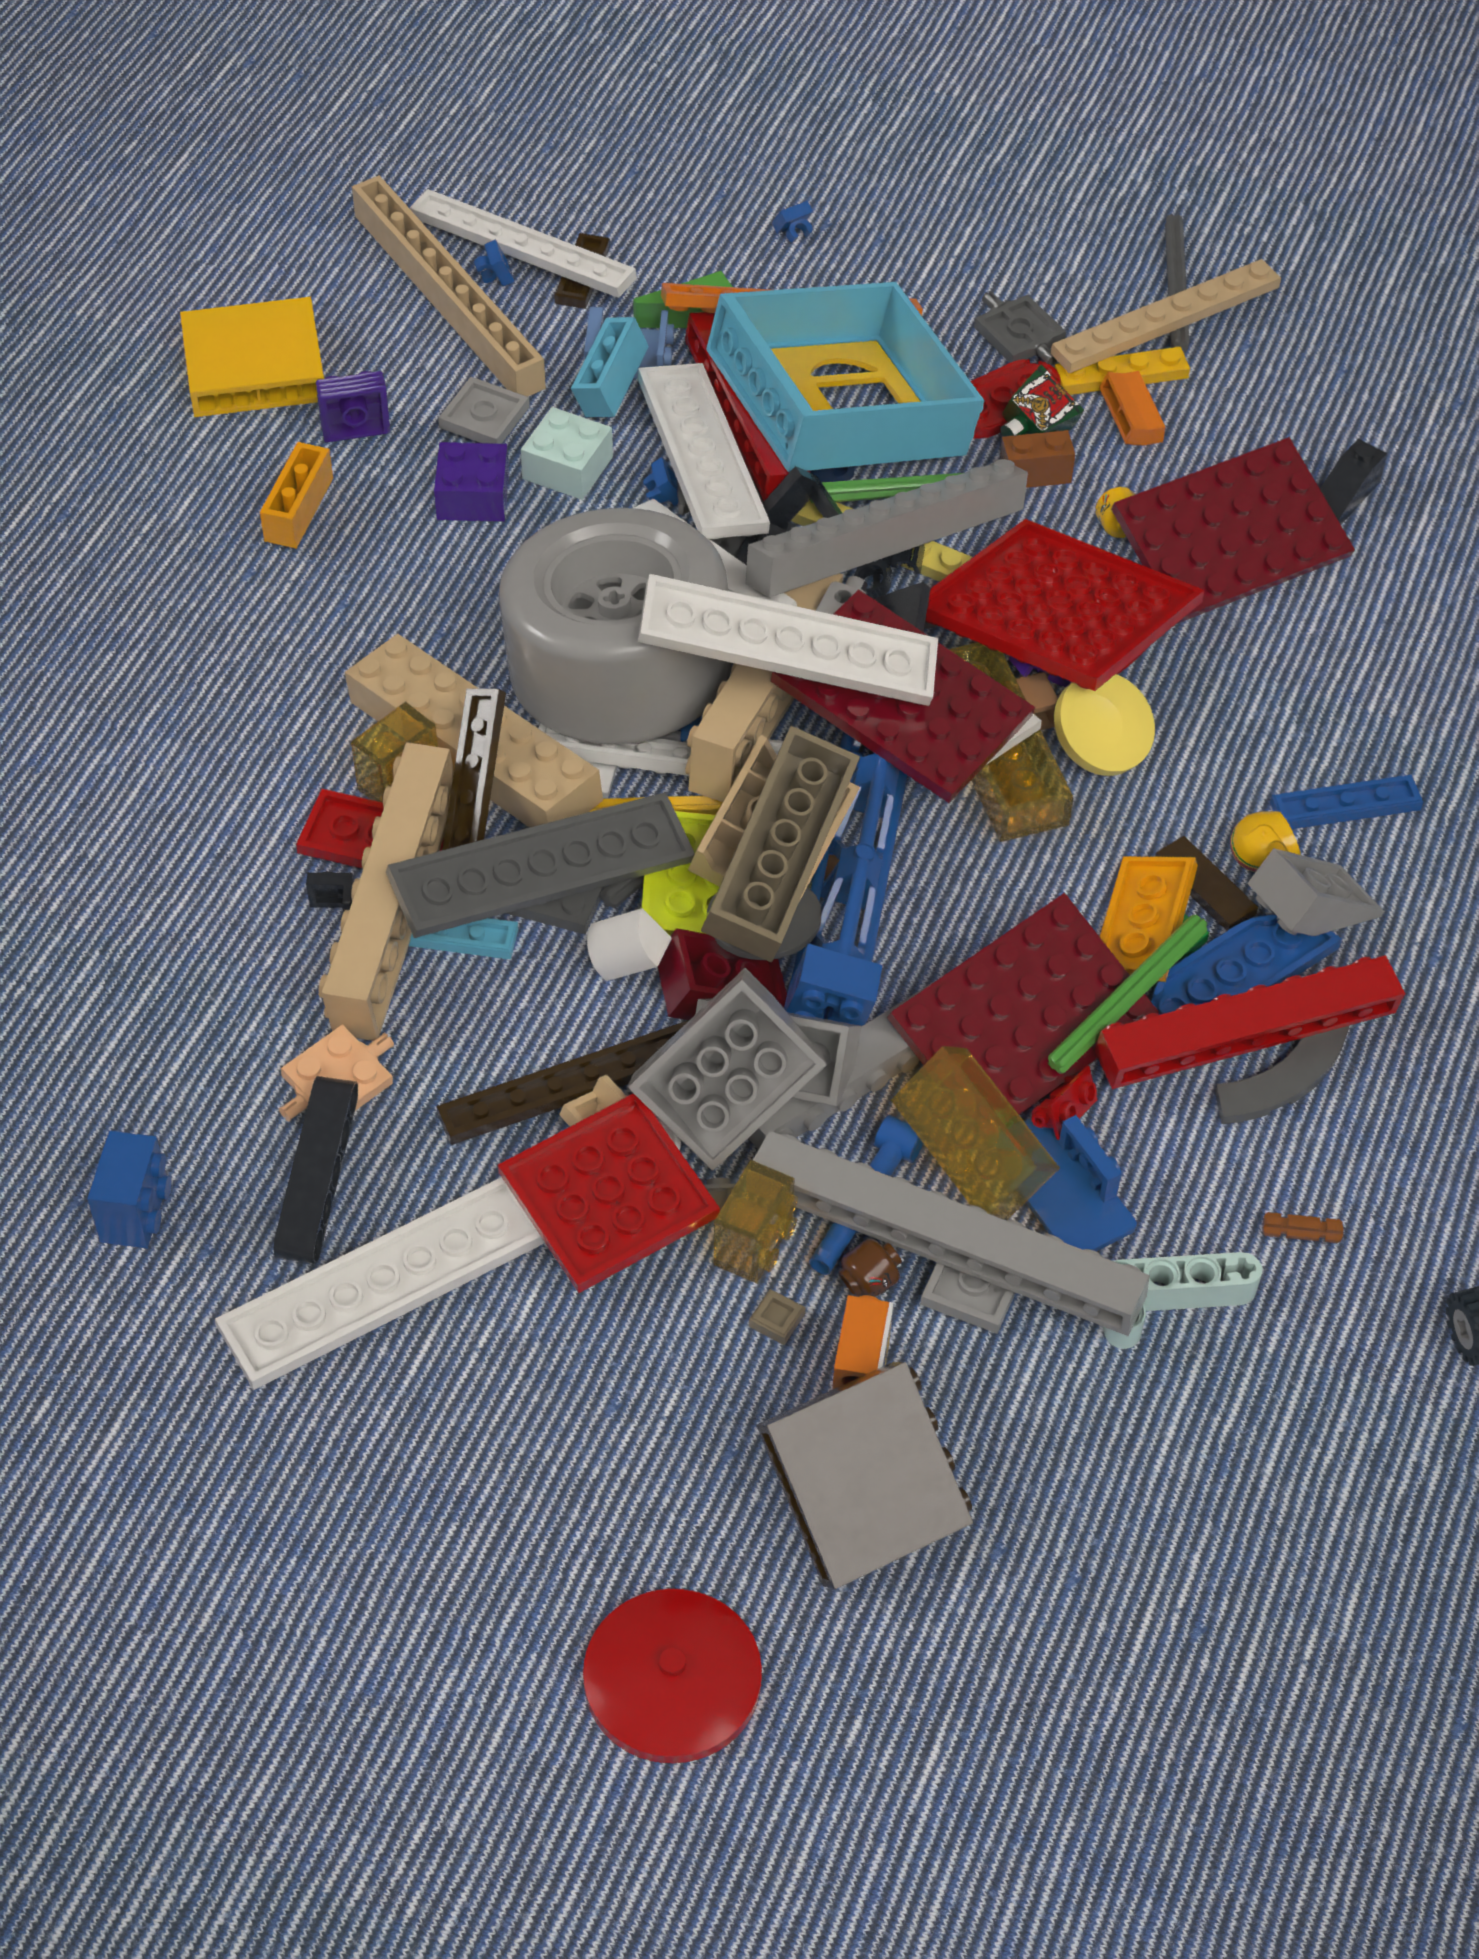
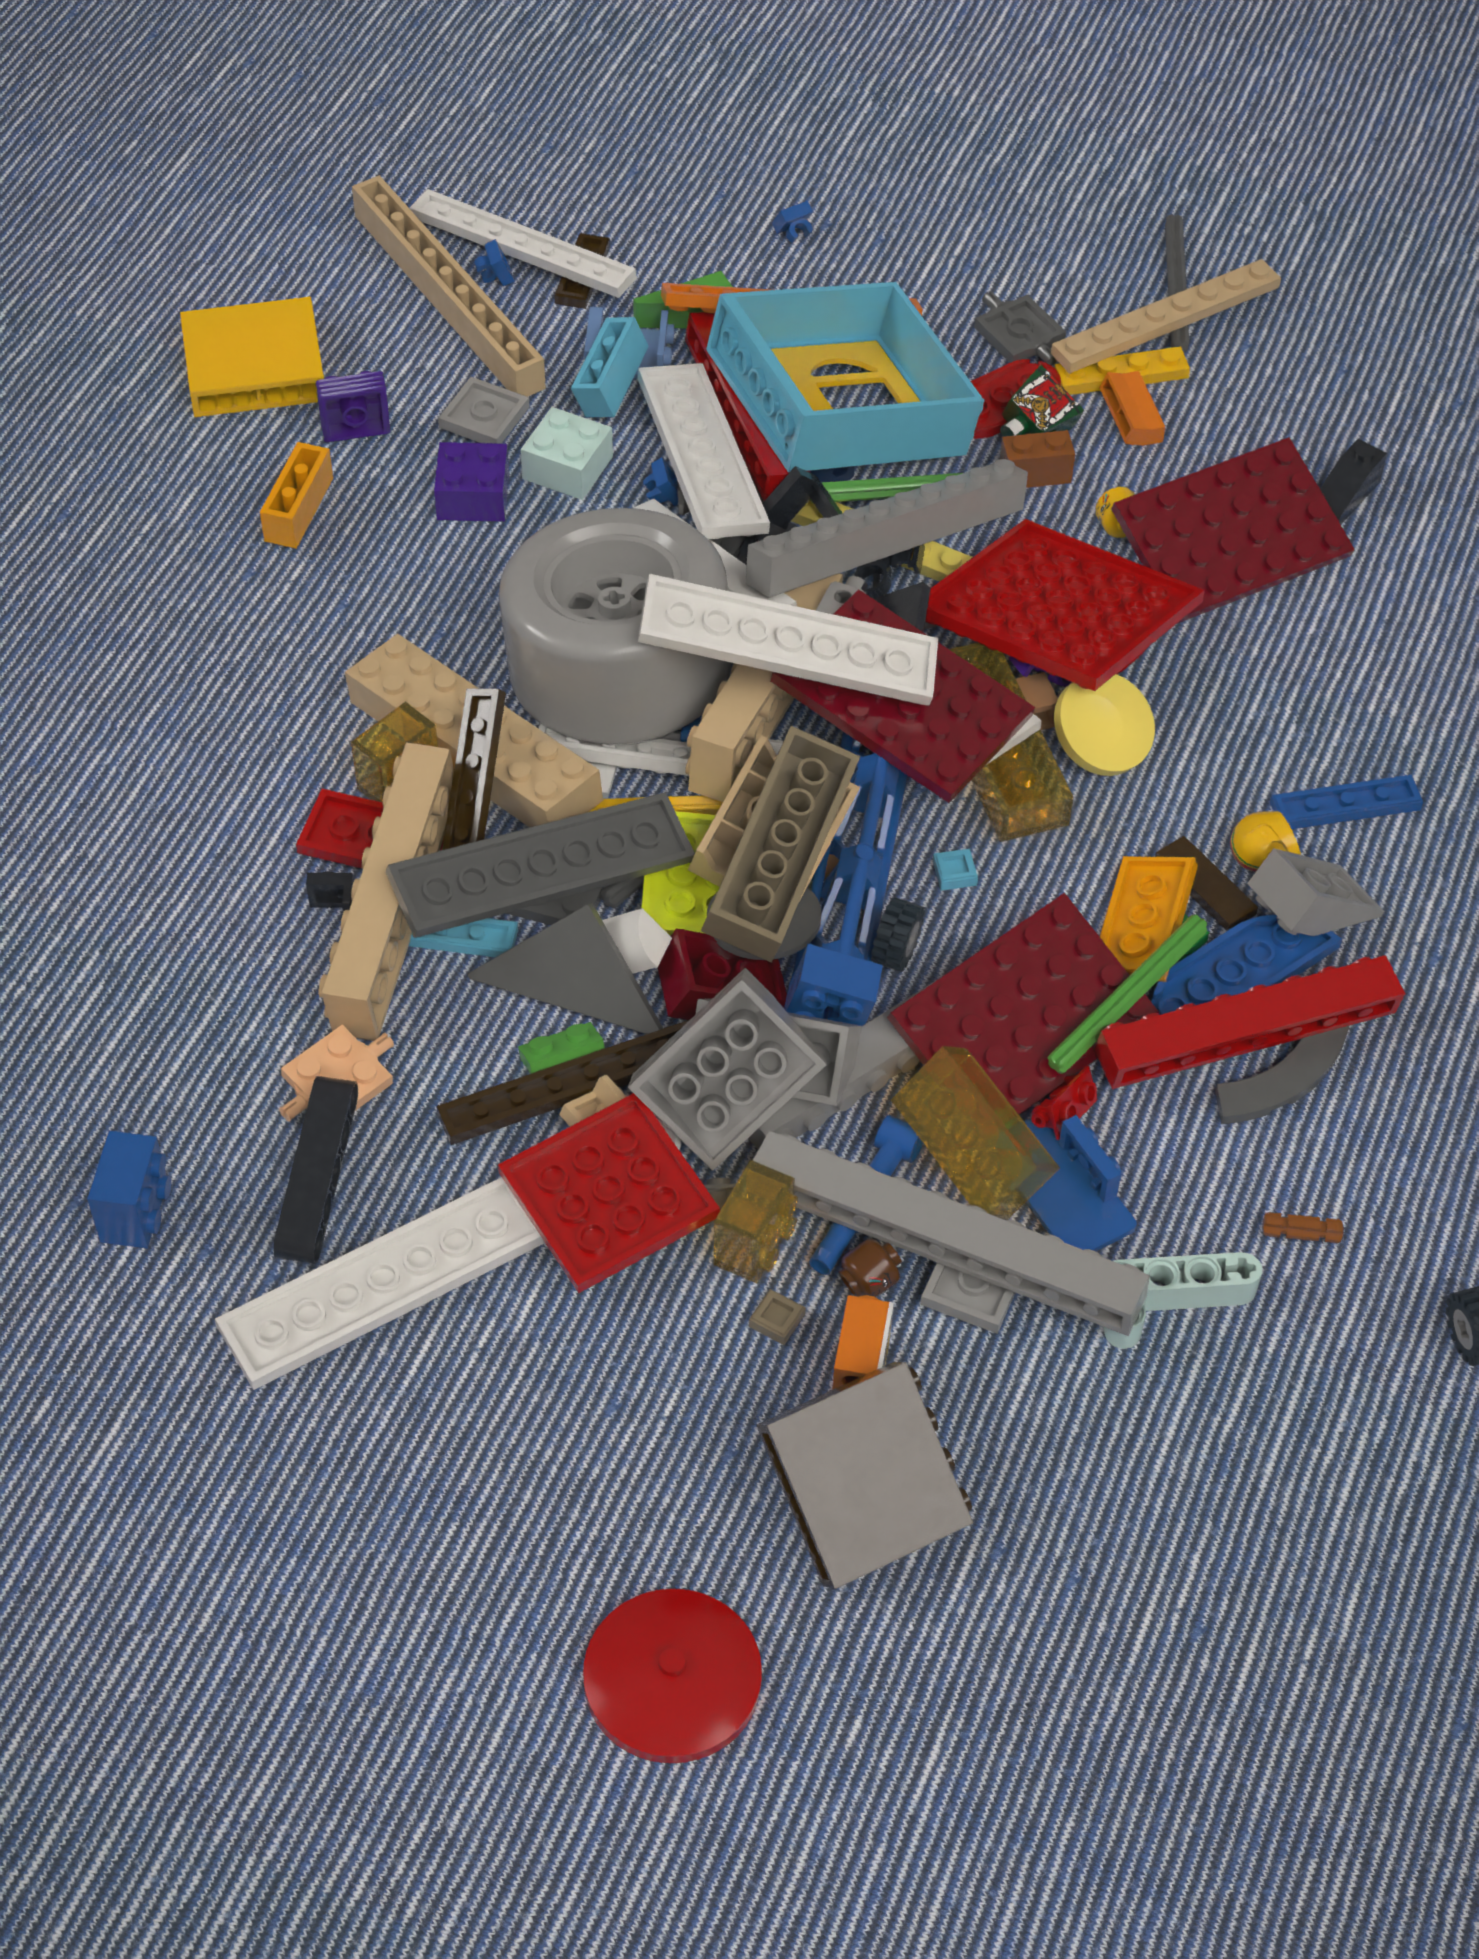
(560, 1047): none -> bright green plate
(575, 969): none -> dark grey tile
(898, 934): none -> black wheel
(955, 869): none -> medium azure tile

